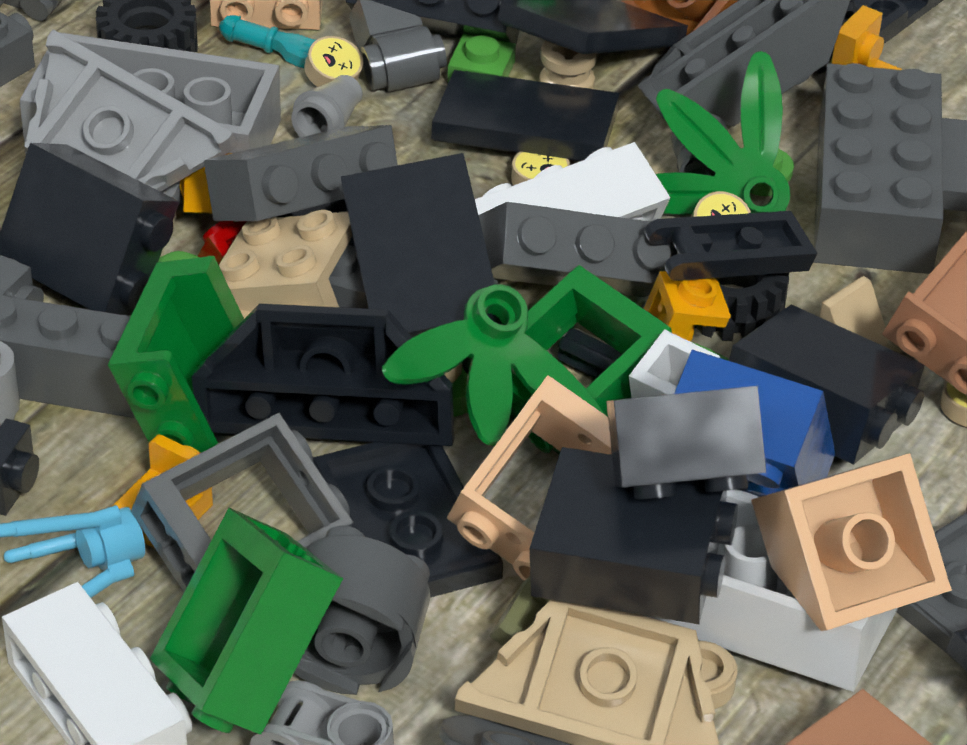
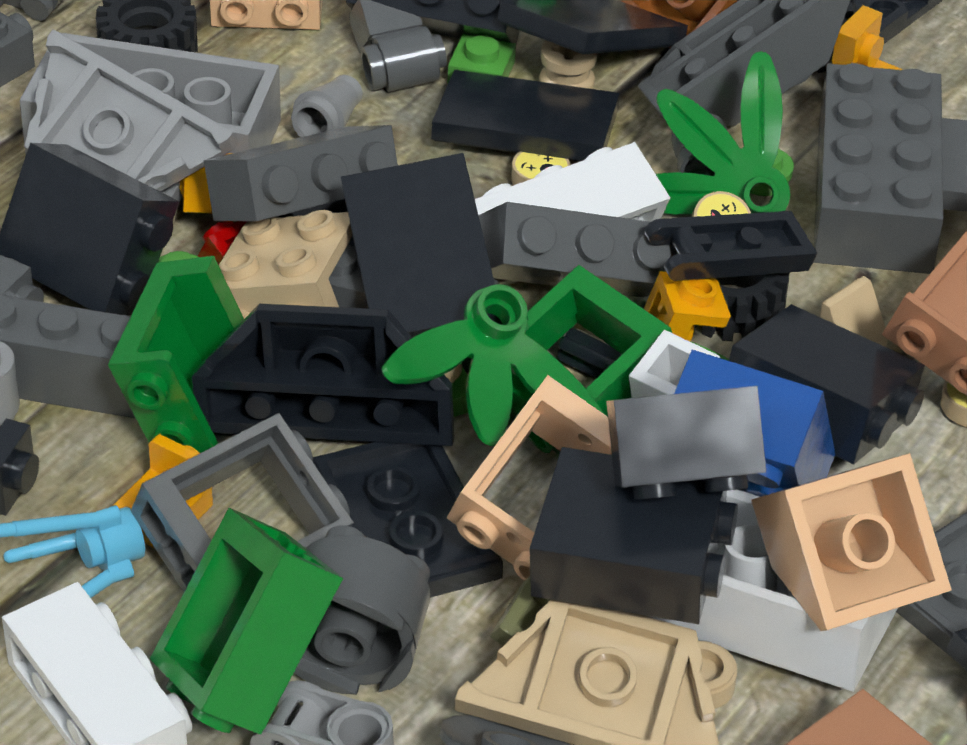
(291, 46): teal piece -> none
(331, 58): tile -> none

